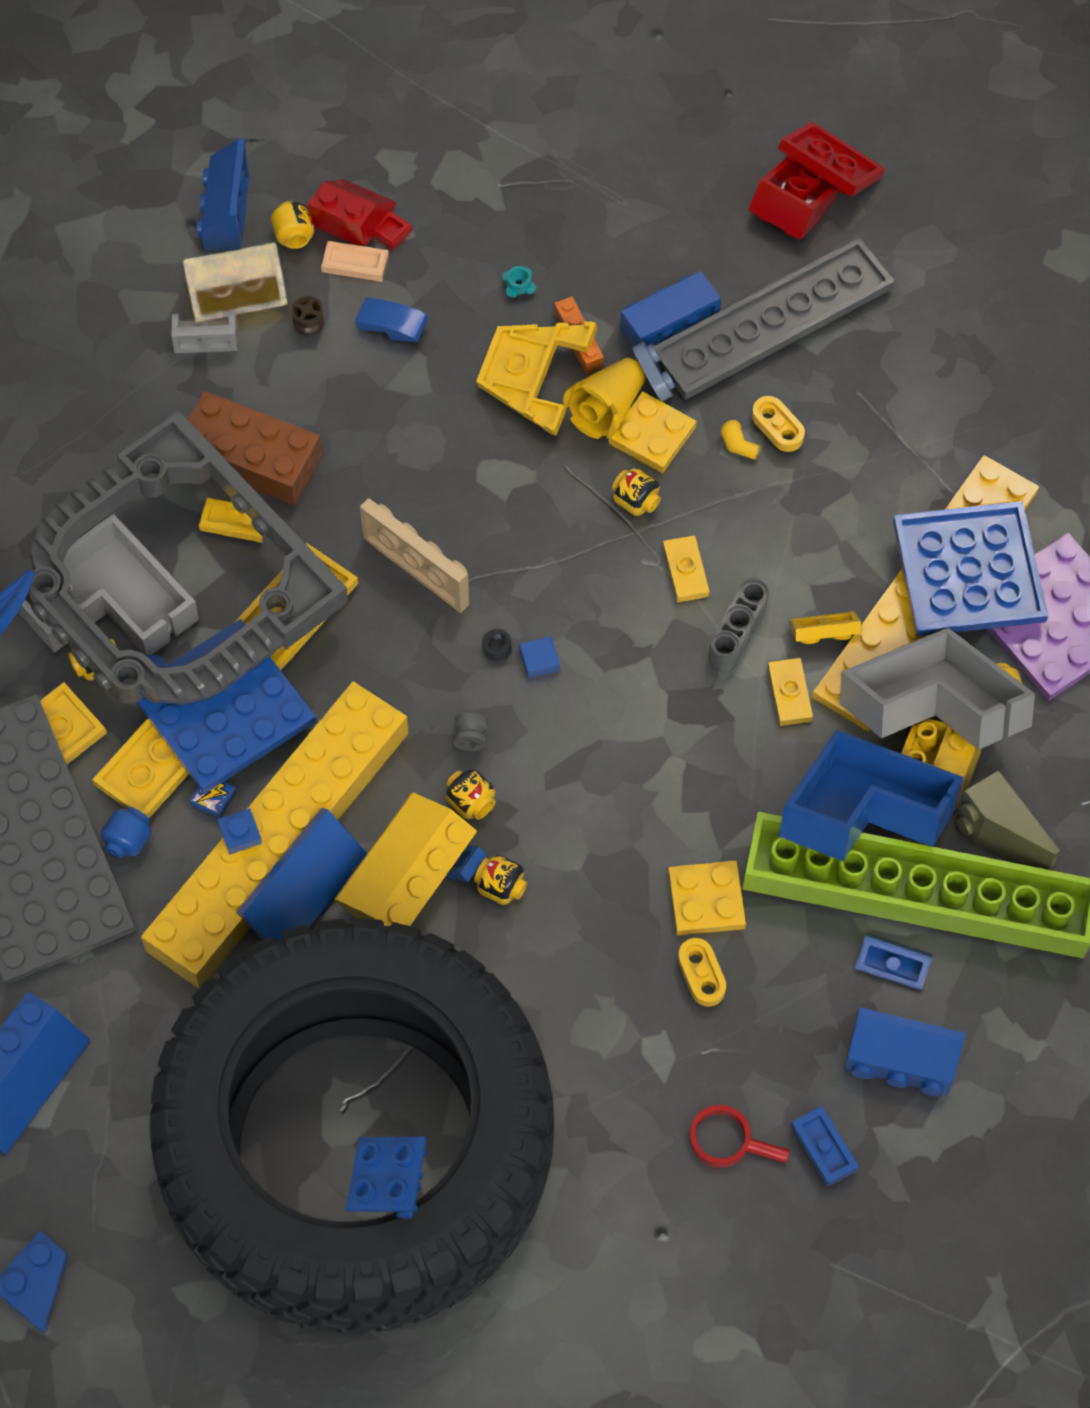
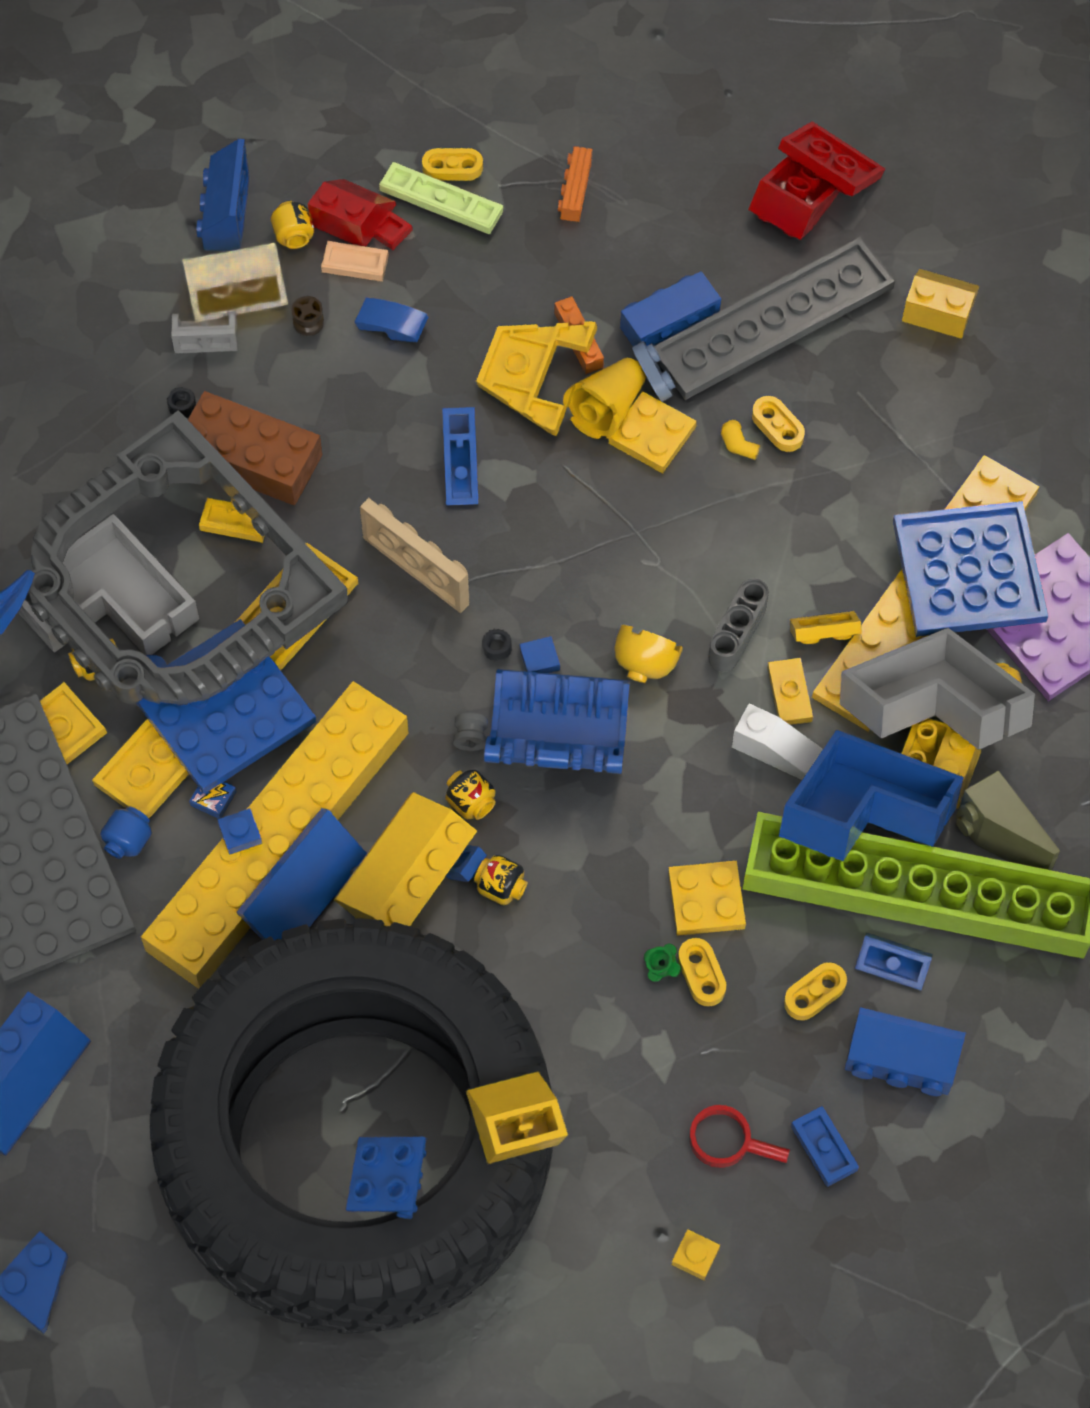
(181, 394): none -> black axle
(441, 198): none -> yellowish green plate
(452, 164): none -> yellow plate
(460, 456): none -> blue slope
(516, 1117): none -> yellow slope
(518, 274): teal plate -> none
(558, 721): none -> blue hinge
(575, 187): none -> orange piece
(636, 491): yellow head -> none
(645, 654): none -> yellow cylinder
(653, 959): none -> green plate
(686, 569): yellow plate -> none
(695, 1254): none -> yellow plate
(774, 742): none -> white slope
(814, 992): none -> yellow plate
(939, 303): none -> yellow slope

